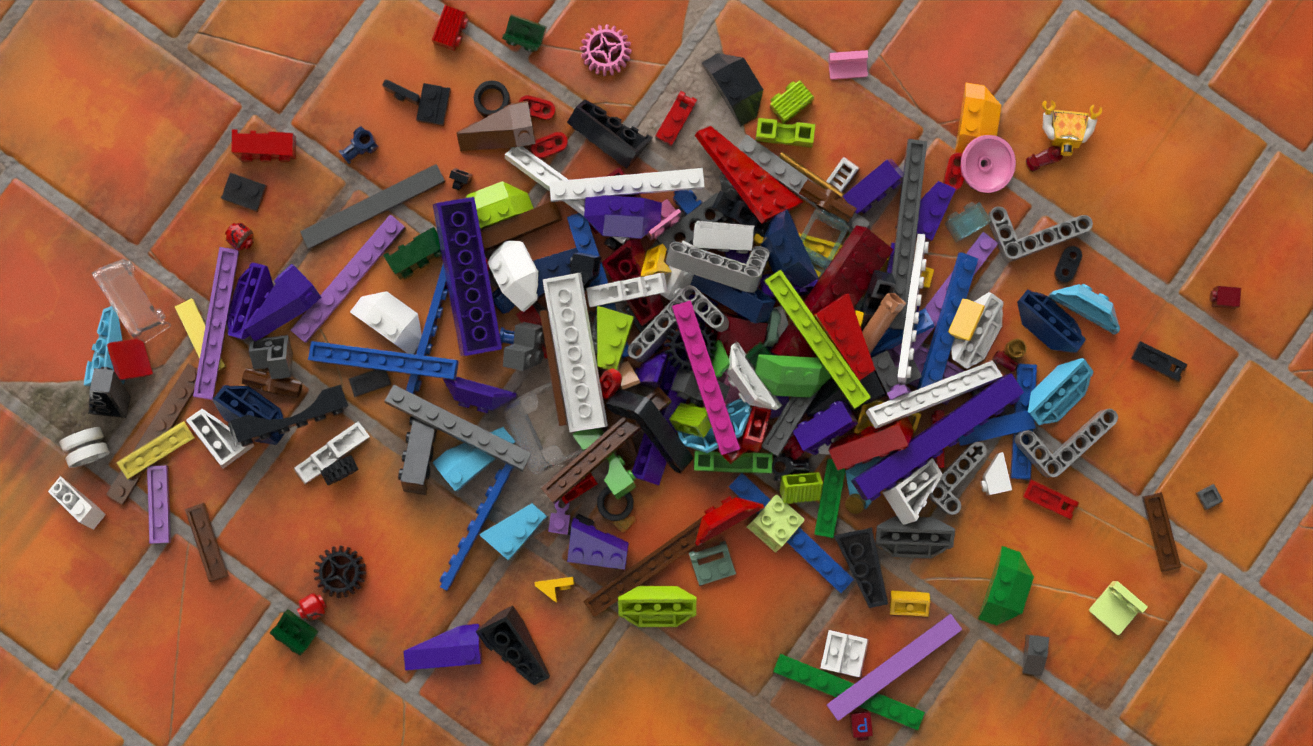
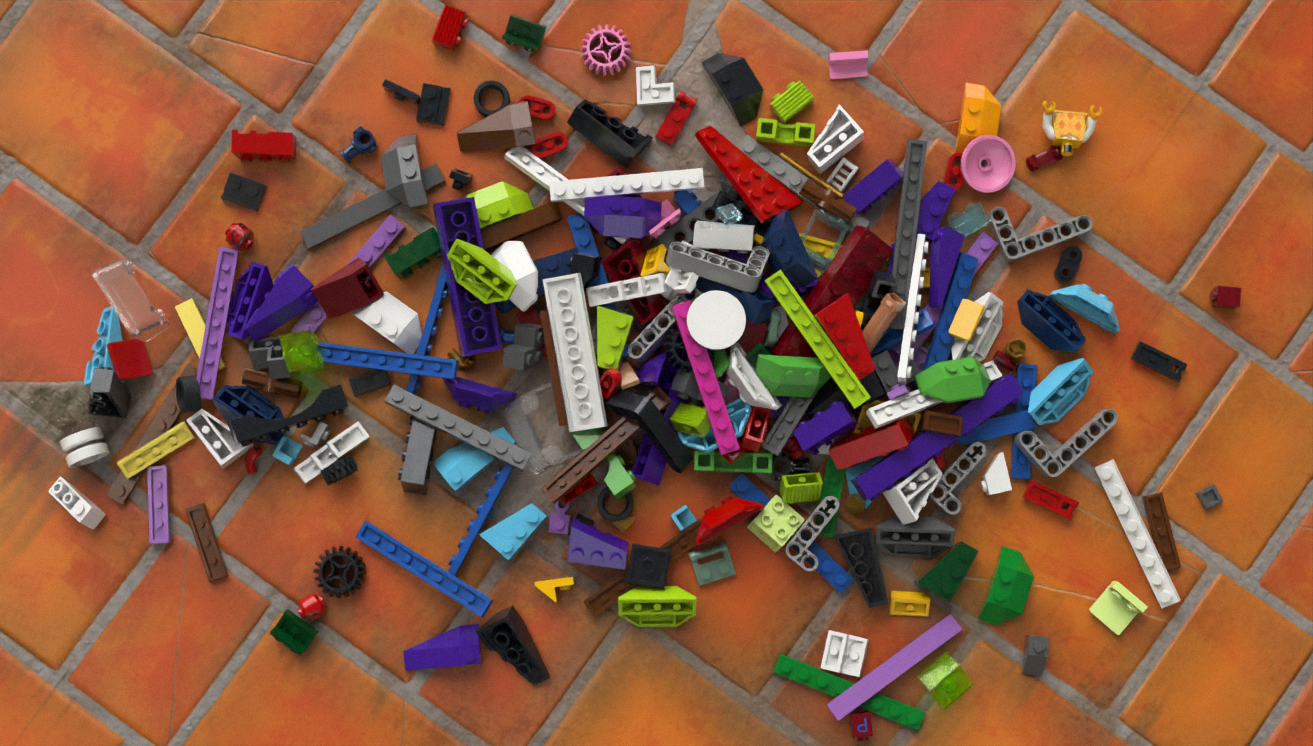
(188, 394): none -> black tyre
(250, 458): none -> red arm
(287, 450): none -> medium azure panel
(301, 352): none -> clear neon green slope
(319, 435): none -> light grey bracket
(347, 289): none -> dark red slope
(404, 172): none -> dark grey wedge
(424, 568): none -> blue plate
(464, 361): none -> pearl gold arm
(481, 272): none -> lime wedge
(648, 565): none -> black plate
(649, 91): none -> white plate
(681, 282): none -> white bracket
(683, 517): none -> medium azure panel
(716, 320): none -> white tile
(728, 214): none -> clear light blue tile
(814, 530): none -> light grey beam
(835, 140): none -> white wedge
(942, 423): none -> reddish brown tile
(943, 257): none -> dark purple wedge
(945, 680): none -> clear neon green slope
(948, 572): none -> dark green wedge
(954, 380): none -> bright green wedge
(1137, 533): none -> white plate

